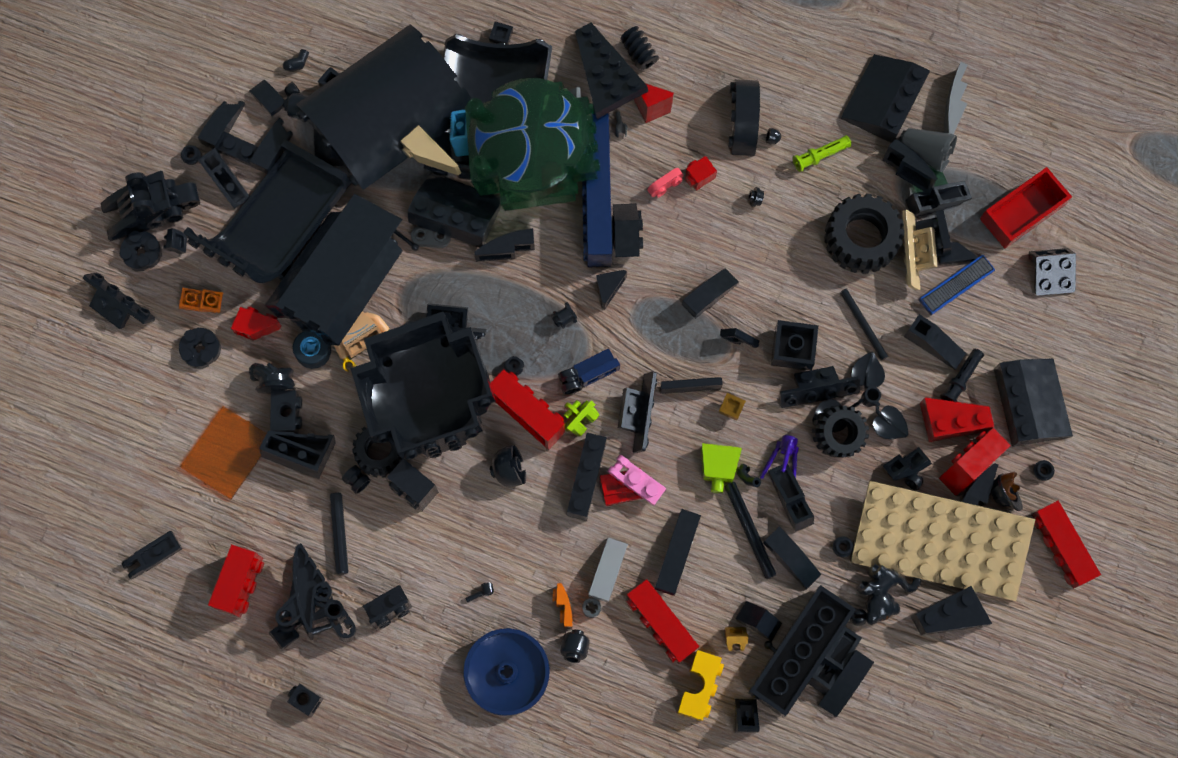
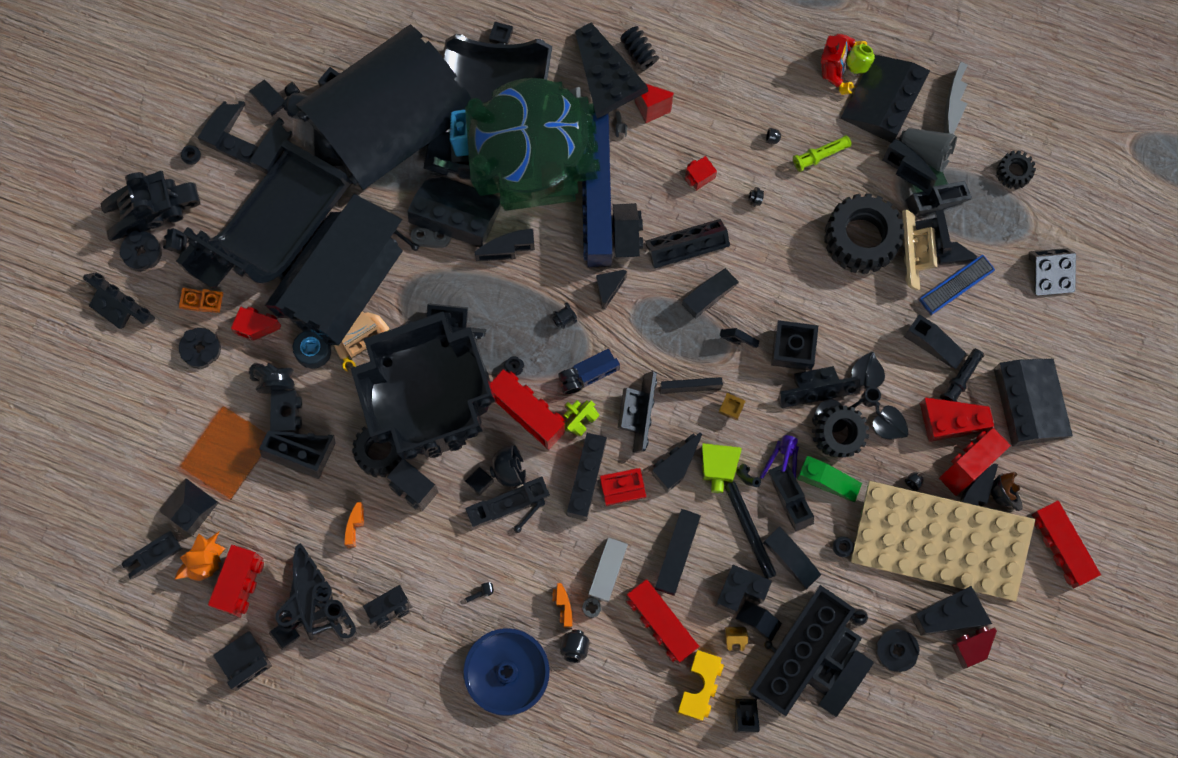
(189, 507): none -> black slope
(201, 266): none -> black bracket
(201, 559): none -> orange hair
(224, 177): black slope -> none
(242, 661): none -> black bracket
(296, 63): black arm -> none
(311, 706): black brick -> none
(339, 534): black axle -> none
(355, 520): none -> orange slope
(356, 479): black wheel -> none
(427, 151): tan slope -> none
(479, 481): none -> black slope
(507, 503): none -> black slope
(517, 528): none -> black hinge
(637, 480): bright pink plate -> none
(661, 185): coral plate -> none
(673, 469): none -> black slope
(688, 244): none -> black fence
(740, 584): none -> black brick
(746, 114): black brick -> none
(829, 479): none -> green slope
(834, 60): none -> red torso
(860, 59): none -> lime head
(864, 324): black bar -> none
(880, 603): black animal -> none
(902, 639): none -> black plate
(903, 467): black slope -> none
(974, 649): none -> dark red slope
(1021, 160): none -> black tyre
(1025, 207): red piece -> none
(1049, 470): black plate -> none

